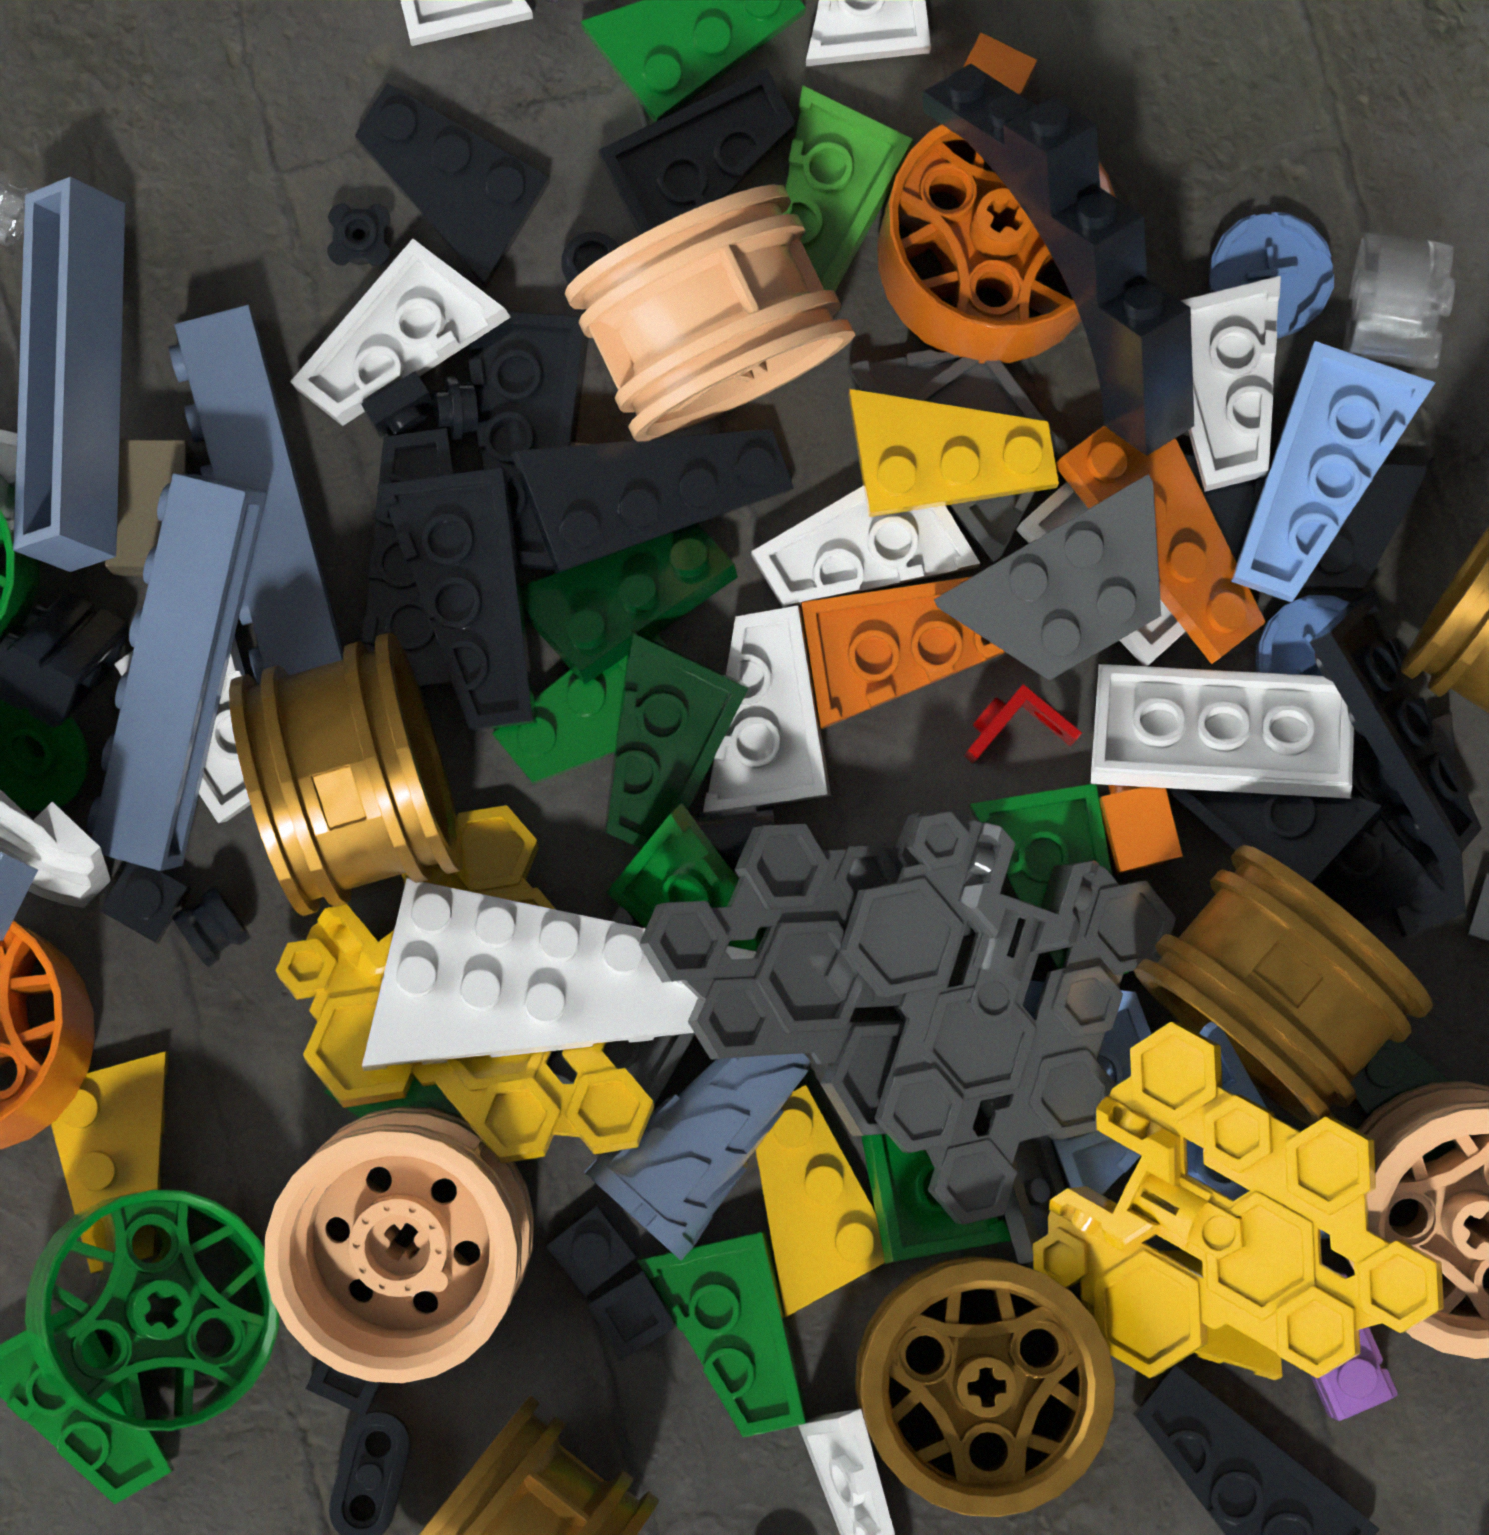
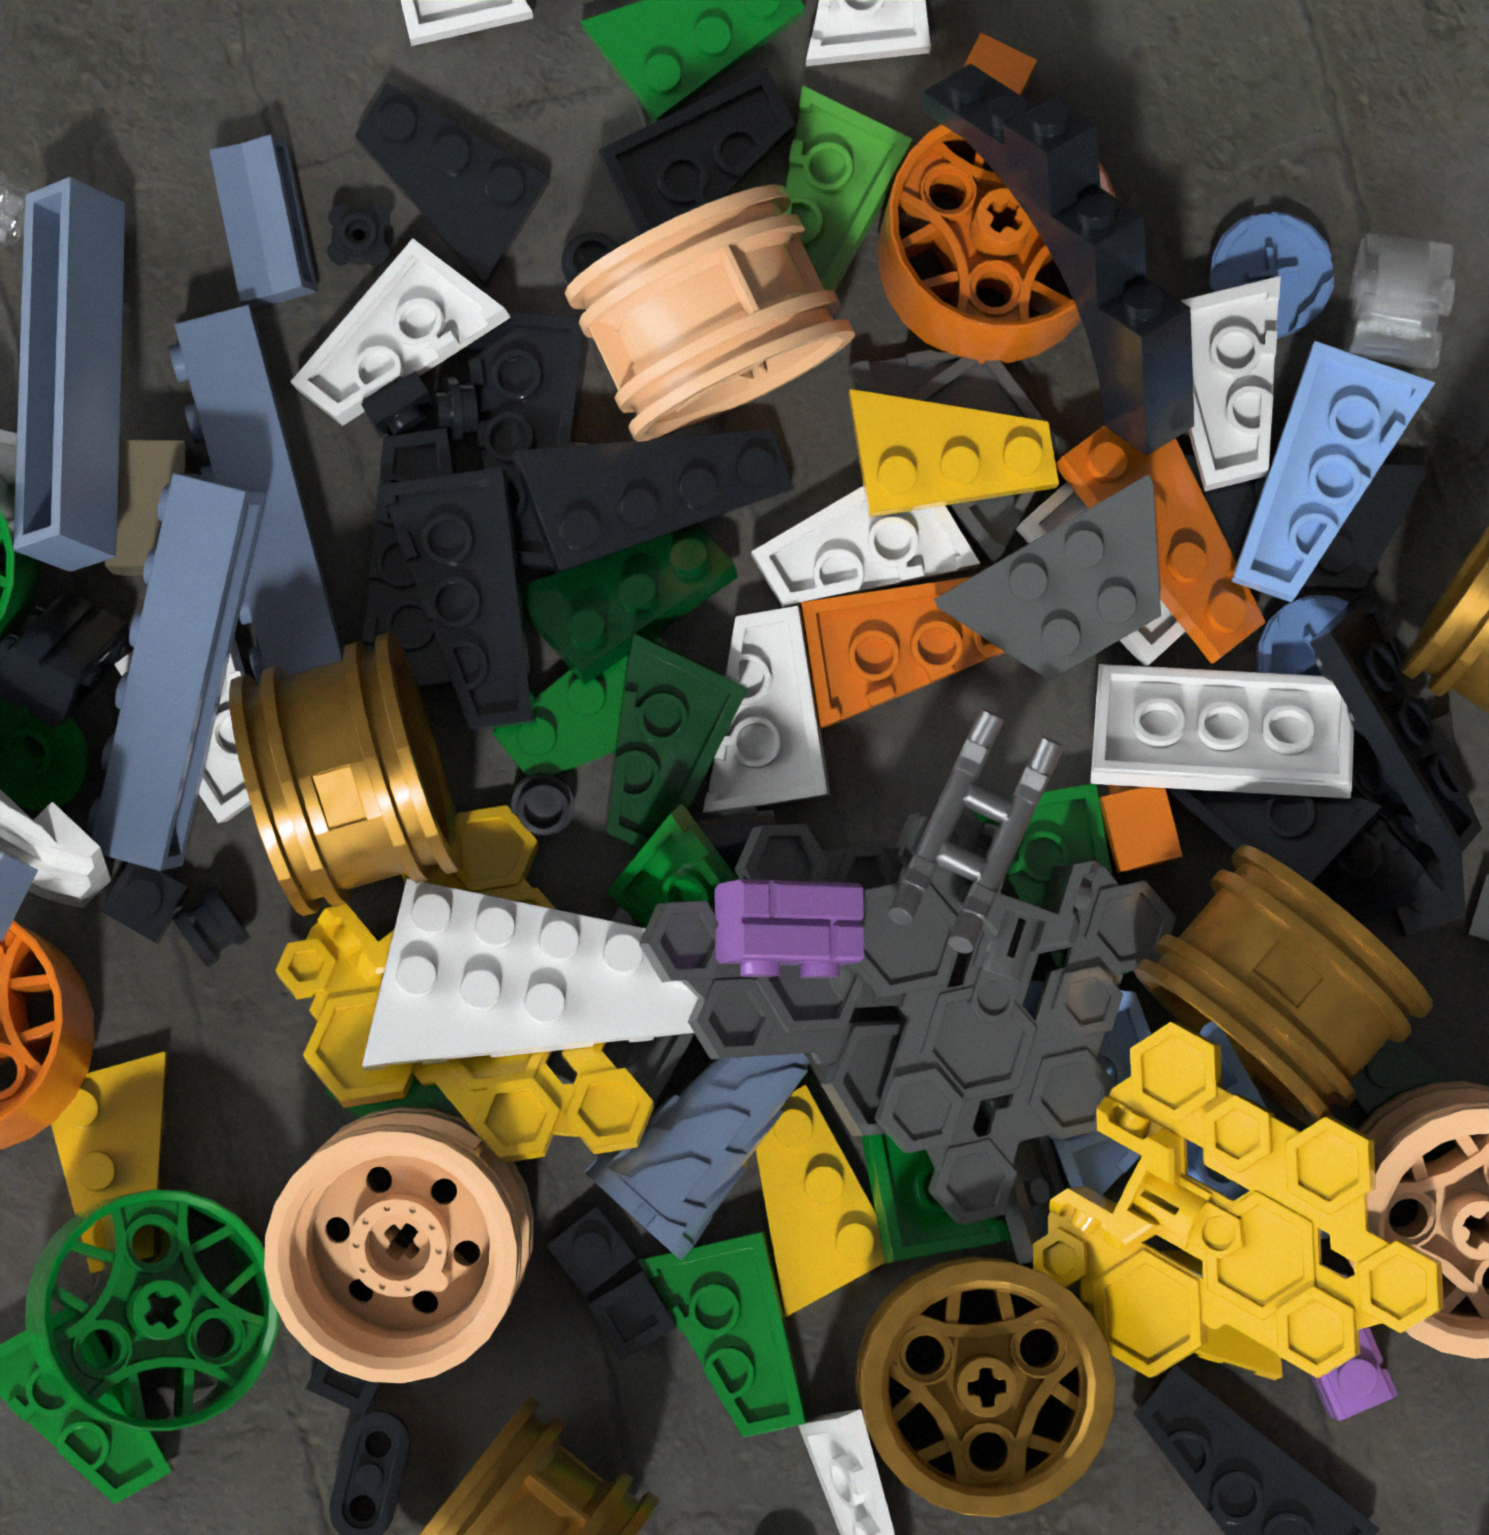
(263, 221): none -> sand blue piece
(543, 804): none -> black plate
(789, 924): none -> medium lavender brick
(963, 792): none -> flat silver piece
(999, 714): red bracket -> none

